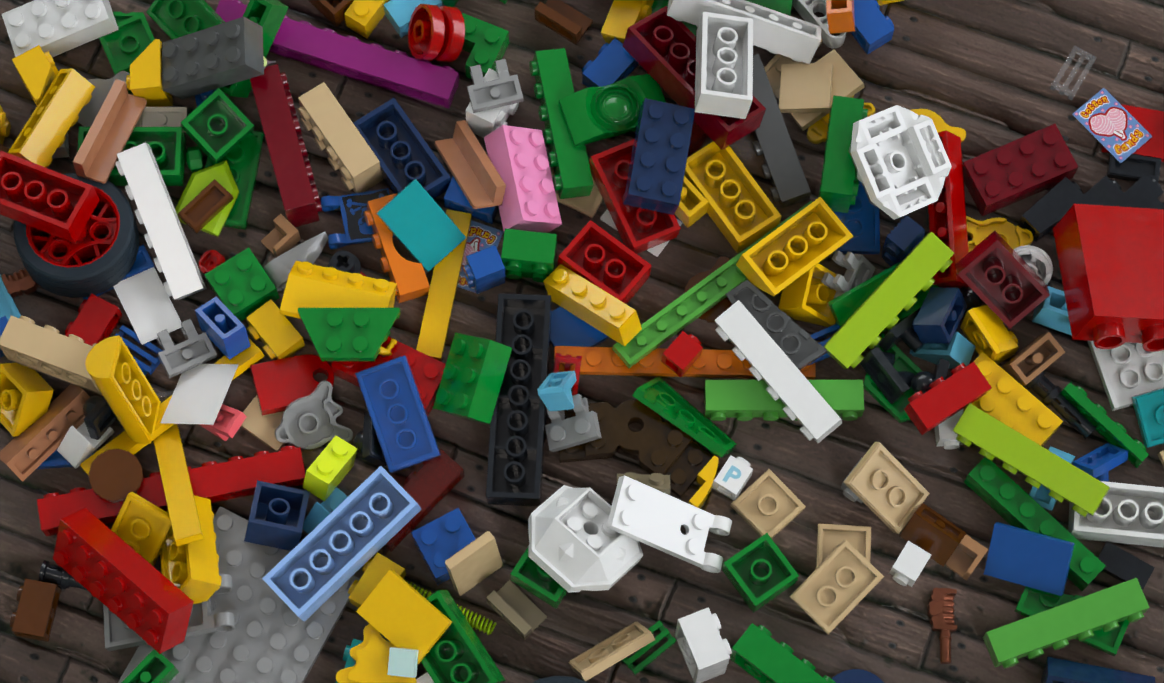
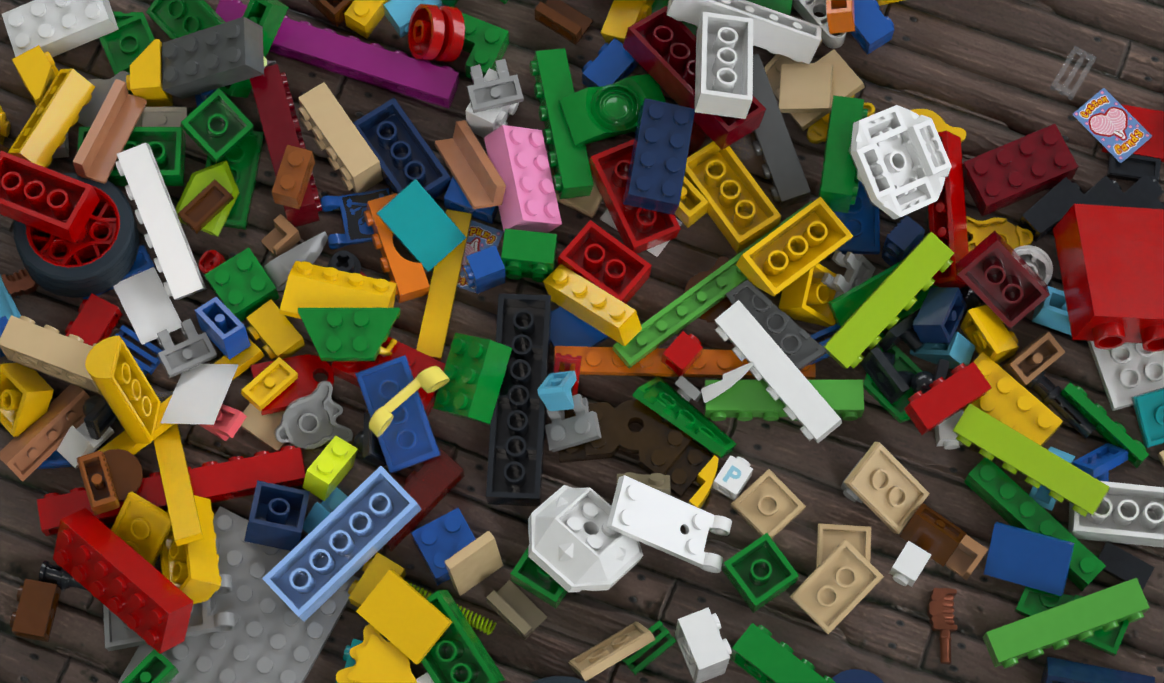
(98, 482): none -> dark orange brick
(194, 159): green tile -> none
(269, 384): none -> yellow plate
(293, 177): none -> dark orange brick
(402, 662): light aqua tile -> none
(429, 379): none -> light yellow piece
(688, 390): none -> light grey plate
(729, 379): none -> white sticker

